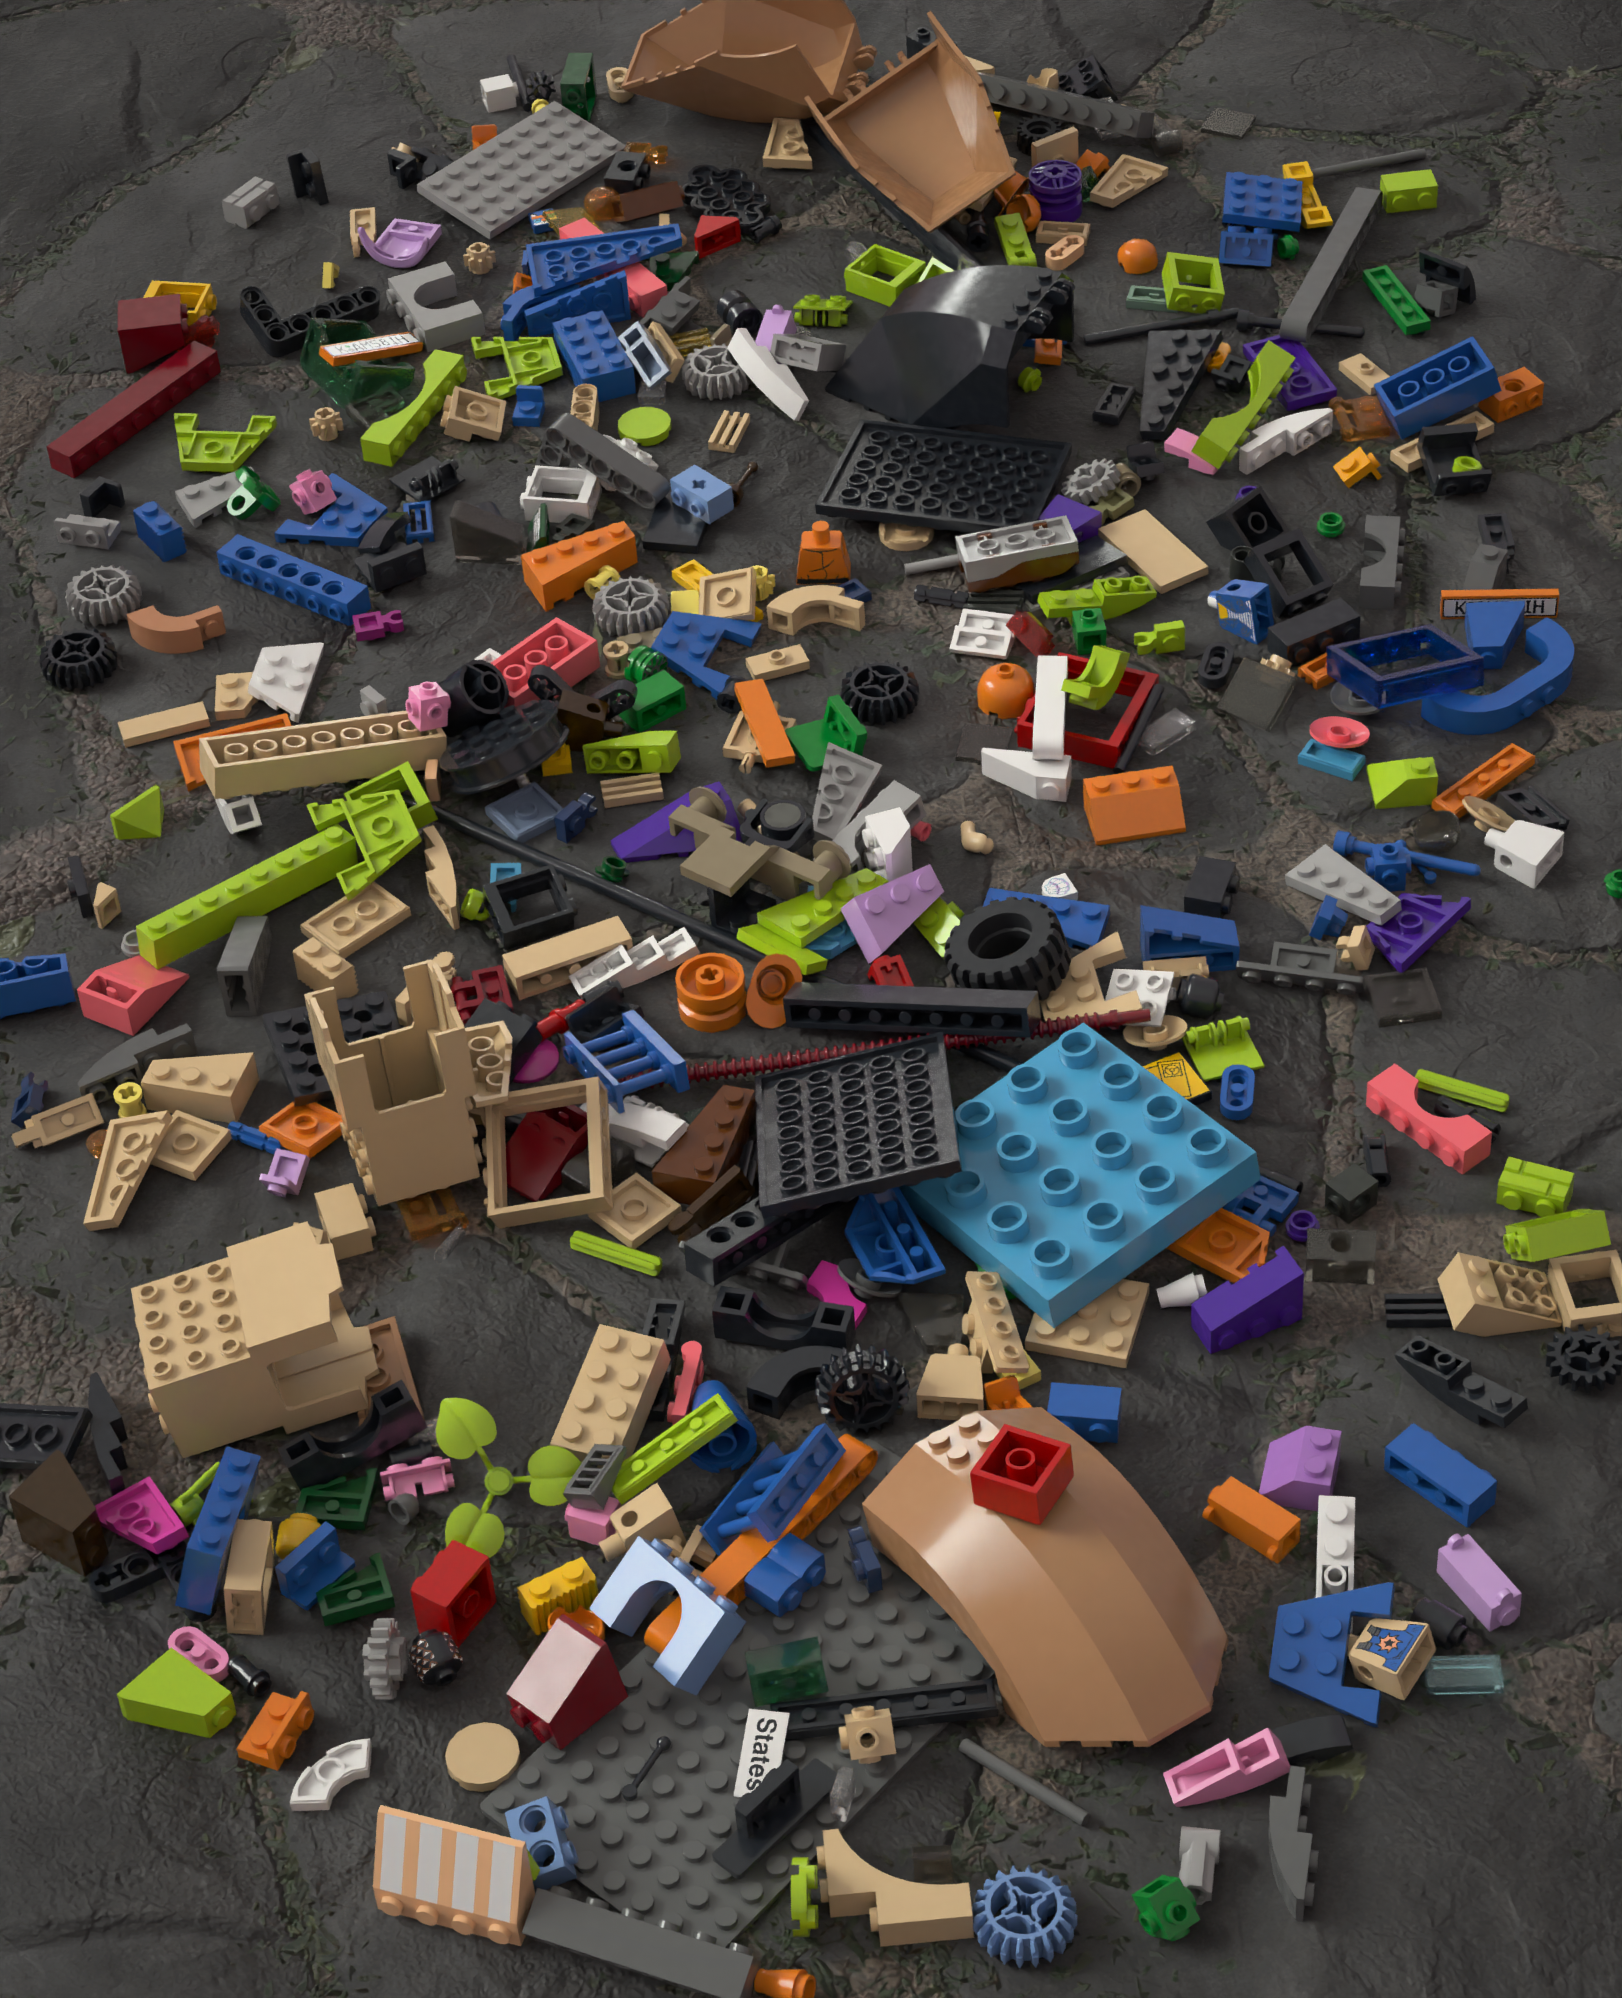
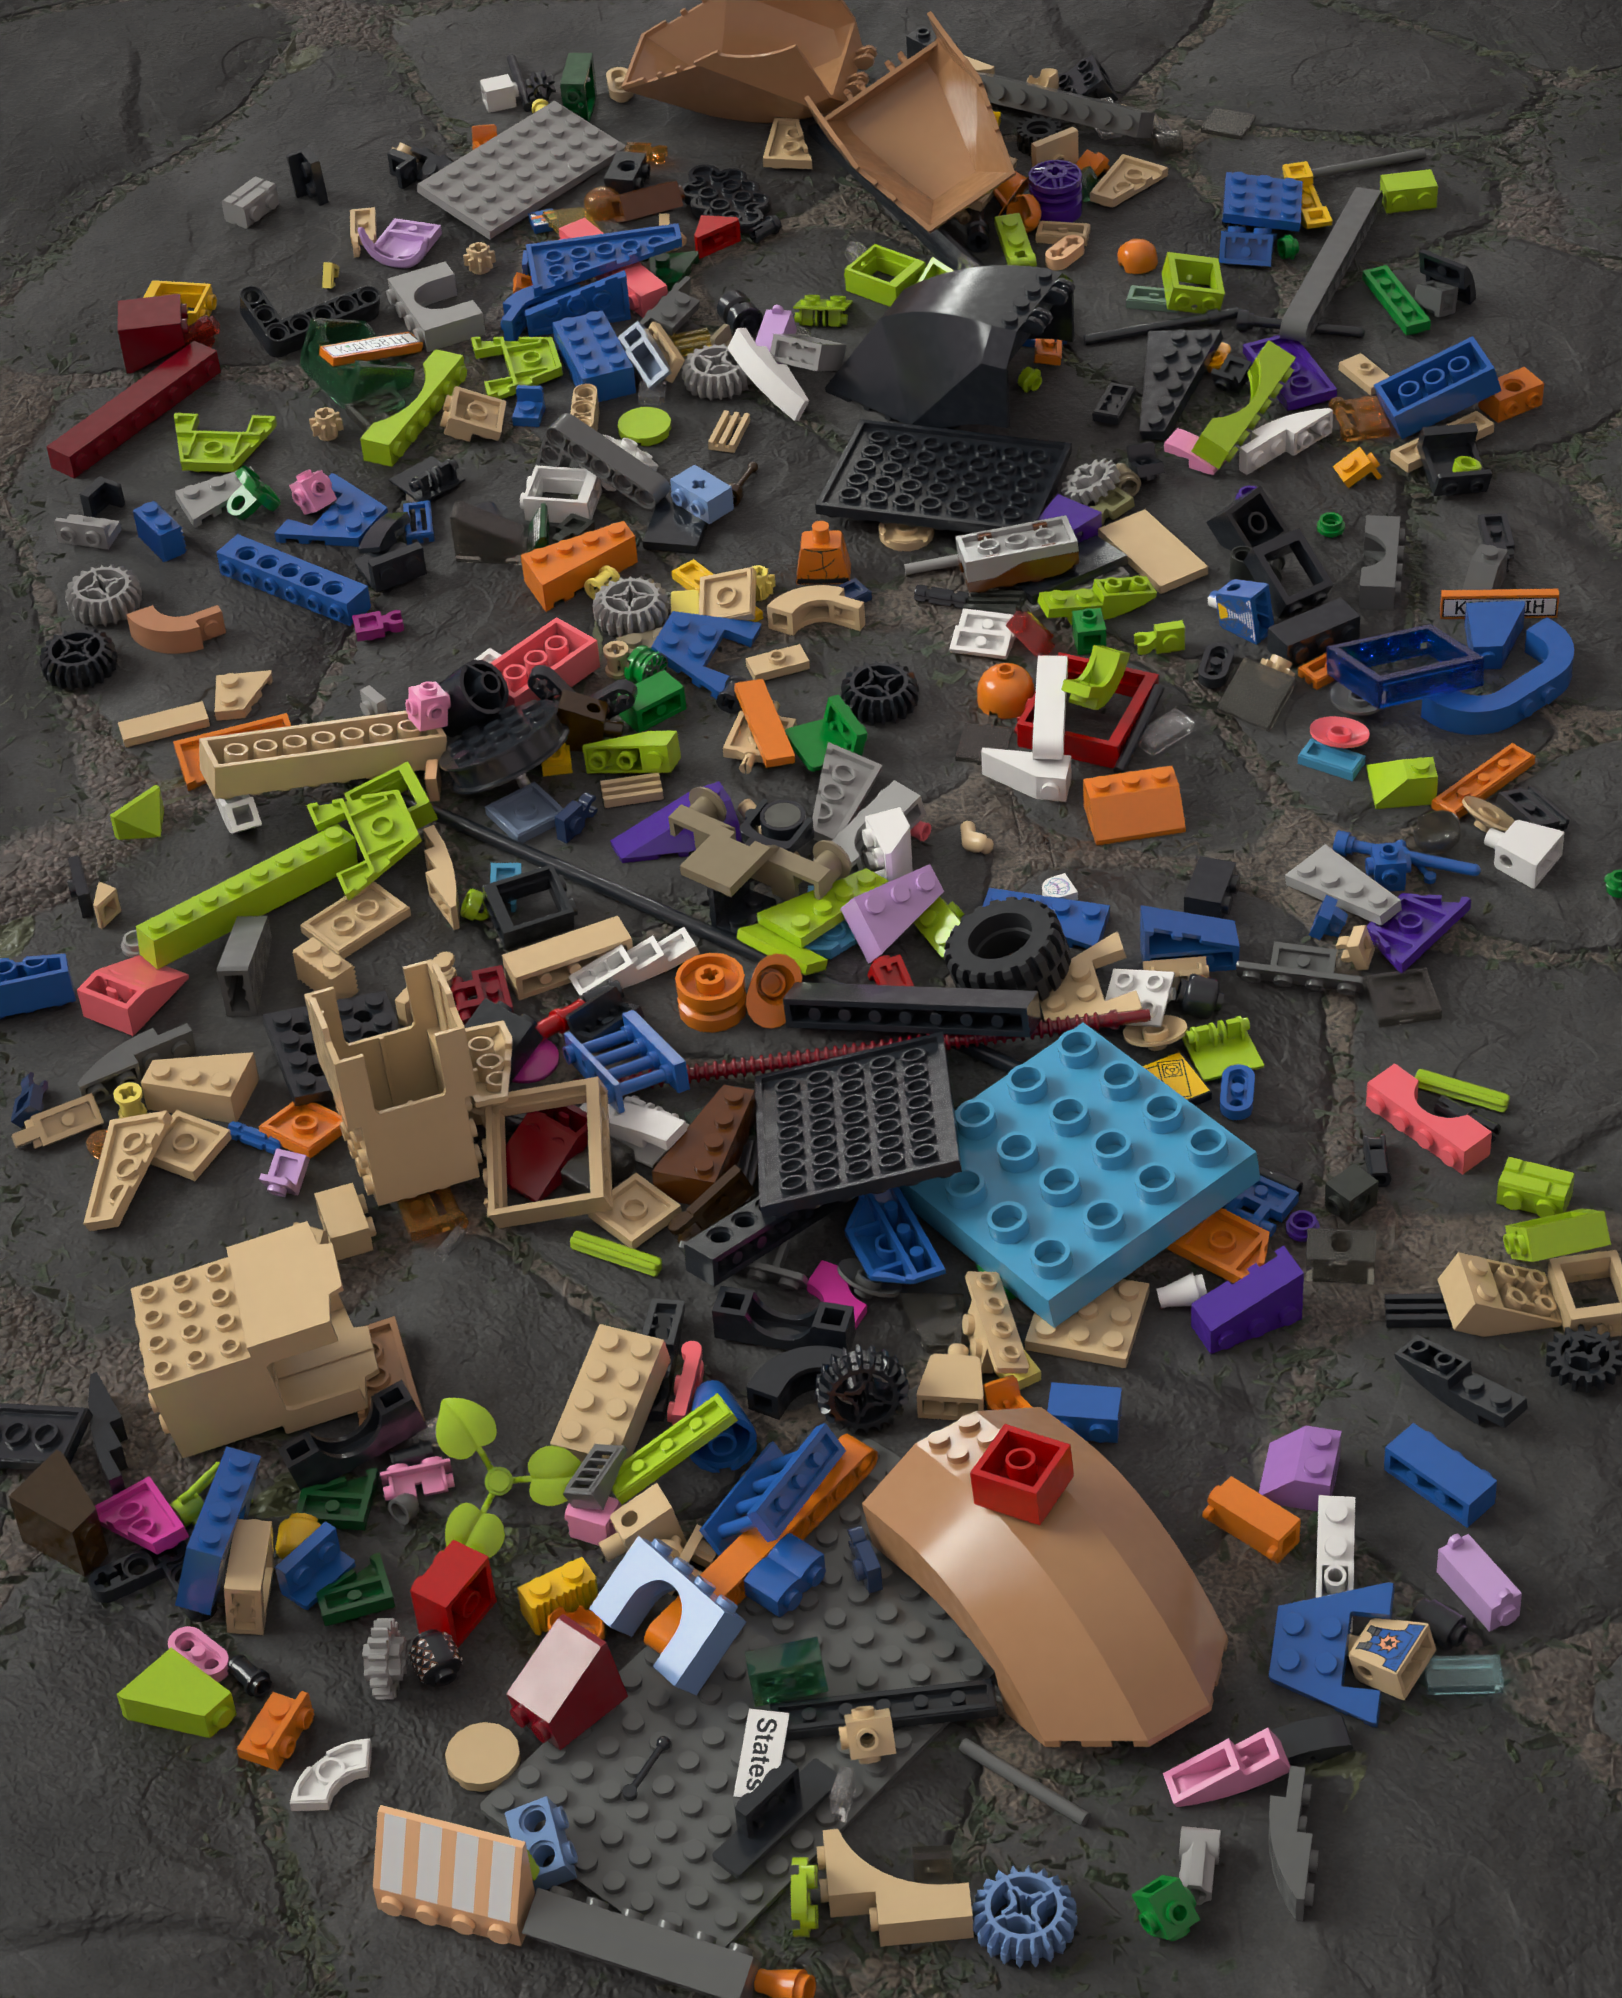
(285, 676): white wing -> none
(612, 869): dark green plate -> none

